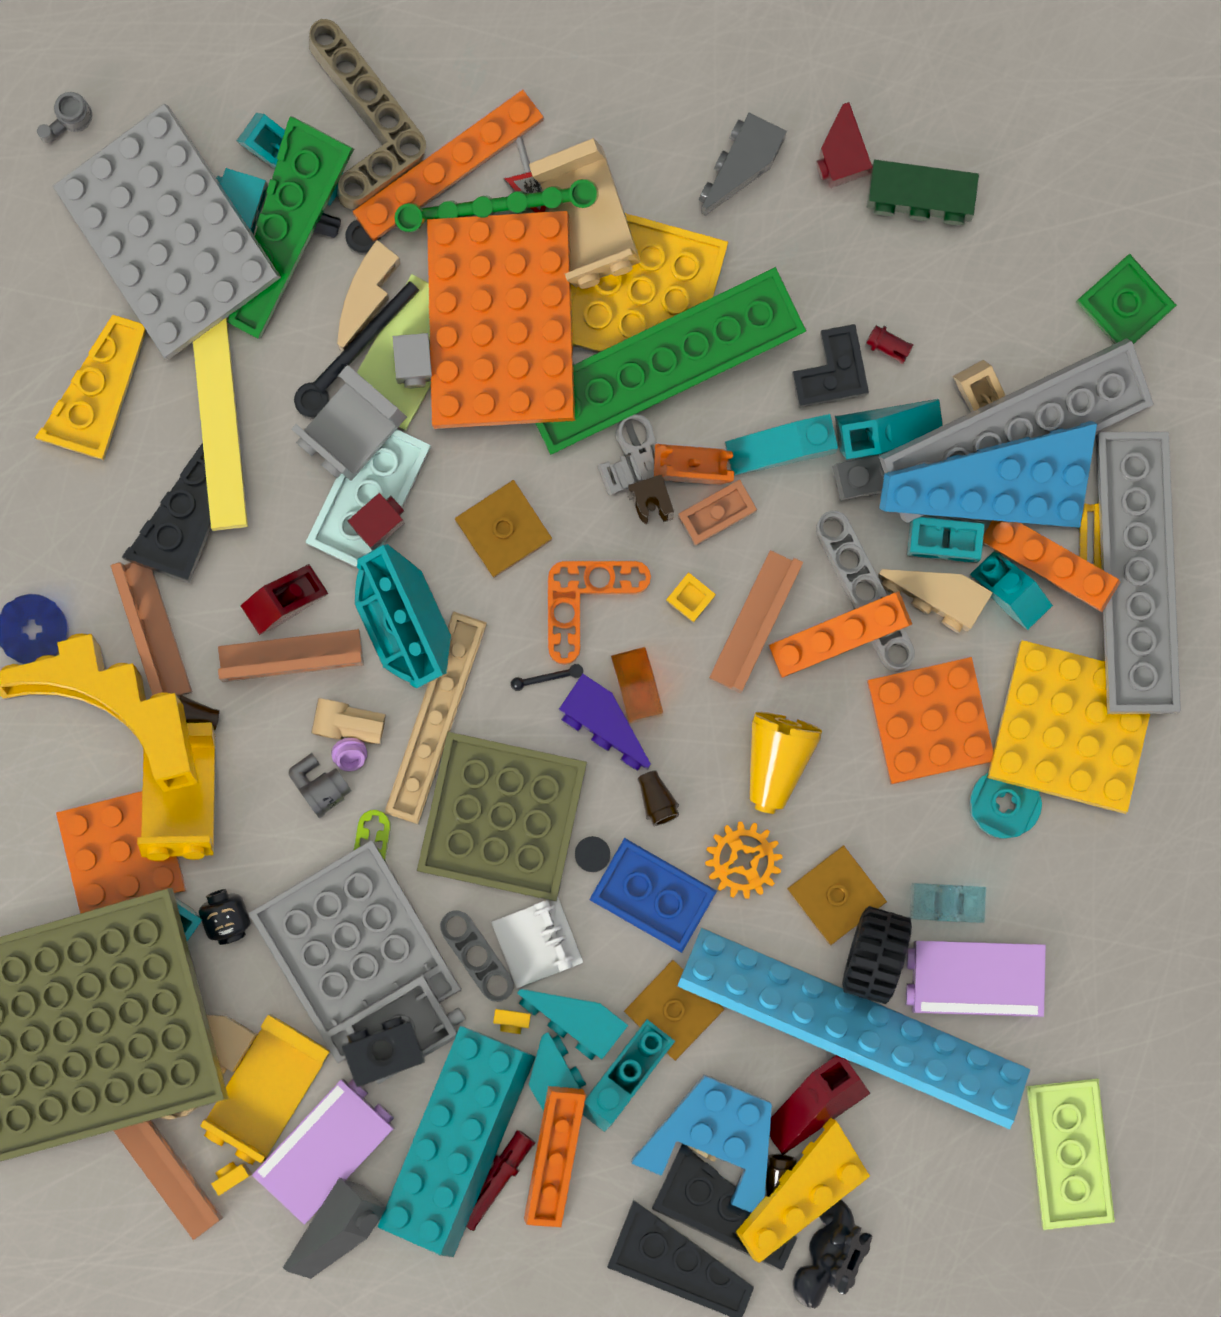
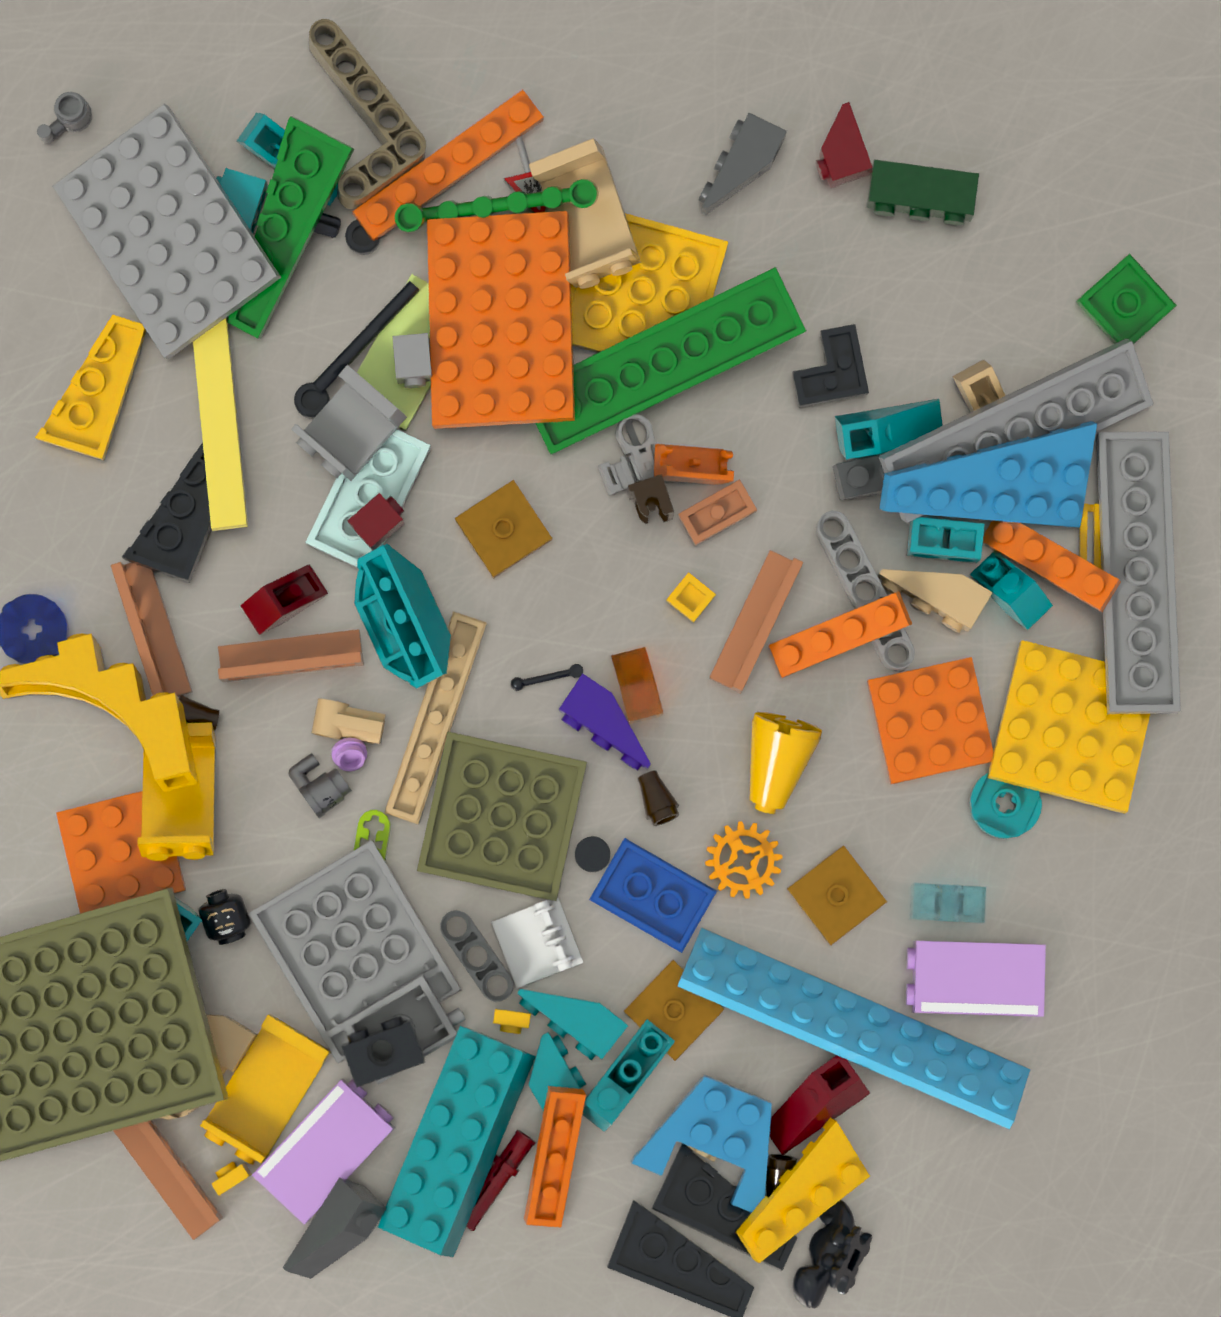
(365, 293): tan slope -> none
(571, 596): orange beam -> none
(783, 445): teal slope -> none
(877, 955): black tyre -> none
(889, 344): dark red pin -> none
(1070, 1154): yellowish green tile -> none

